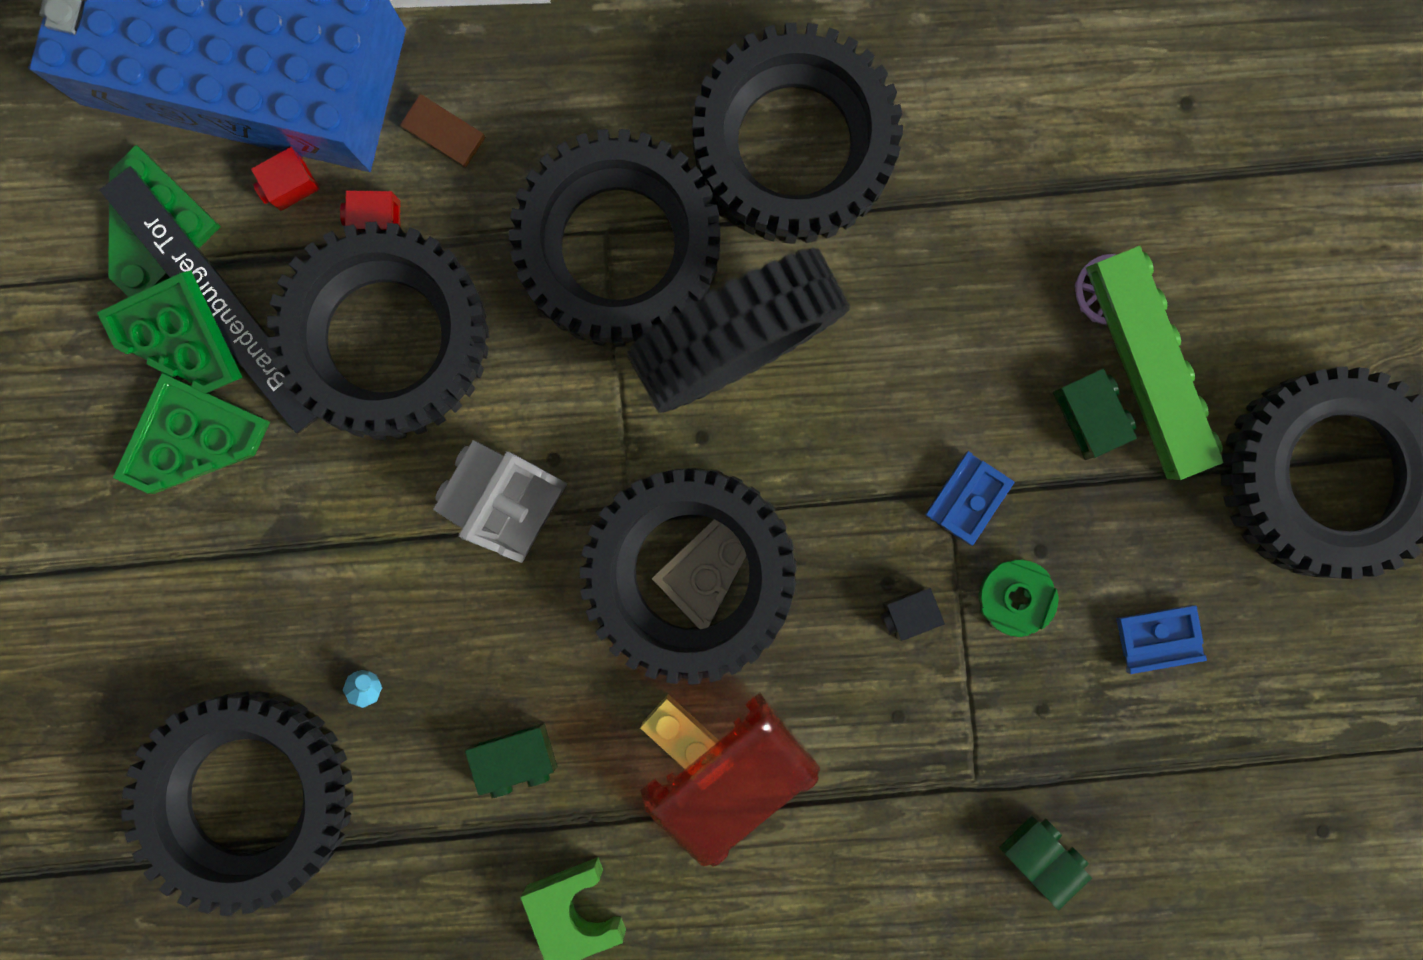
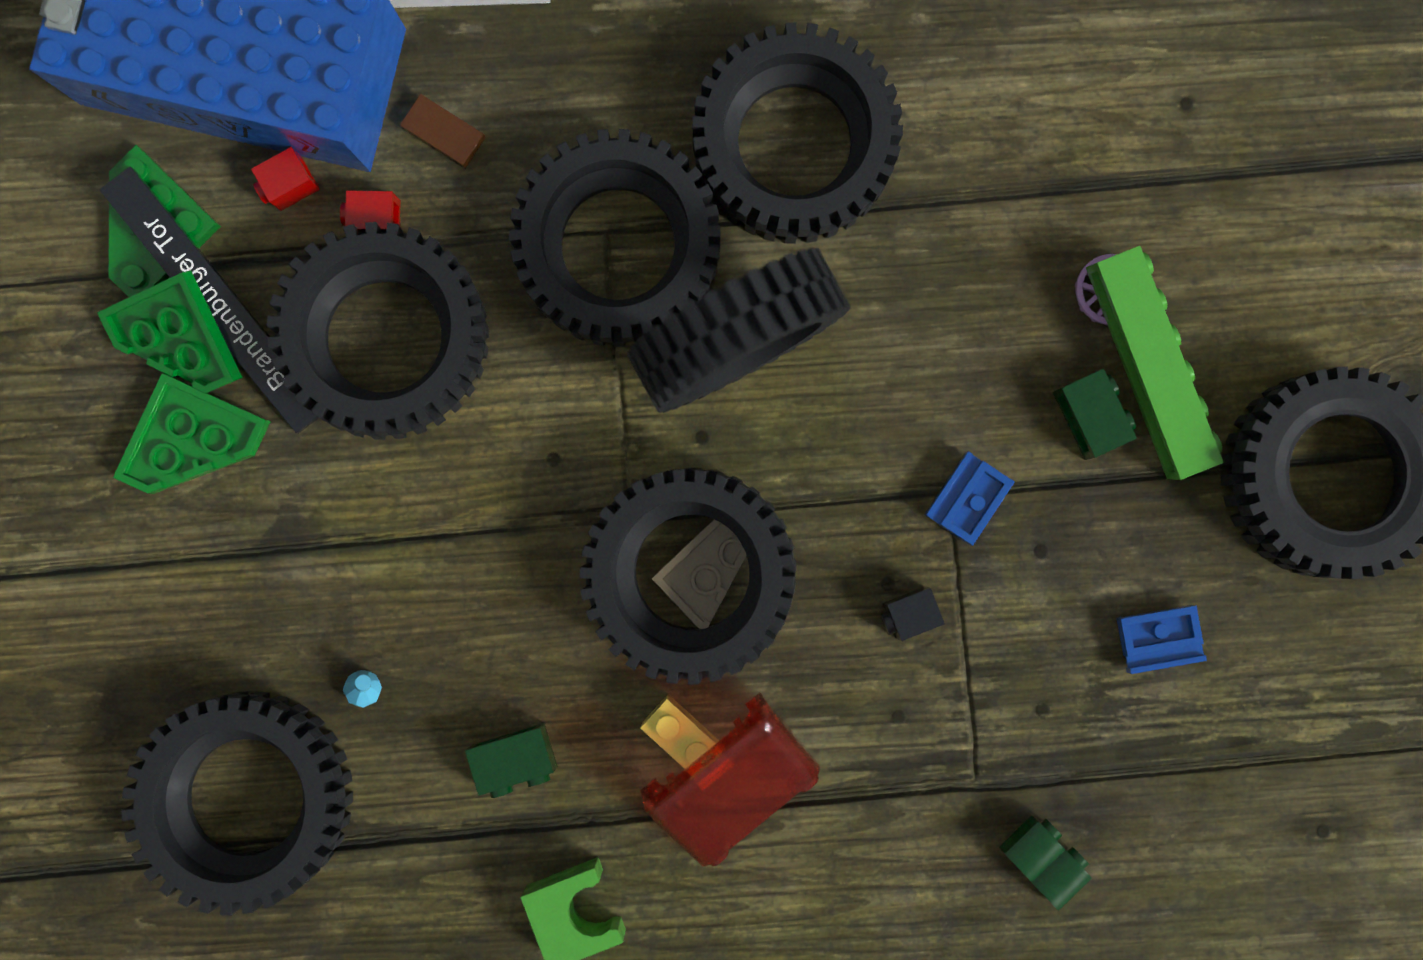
(498, 500): light grey piece -> none
(1037, 587): green plate -> none

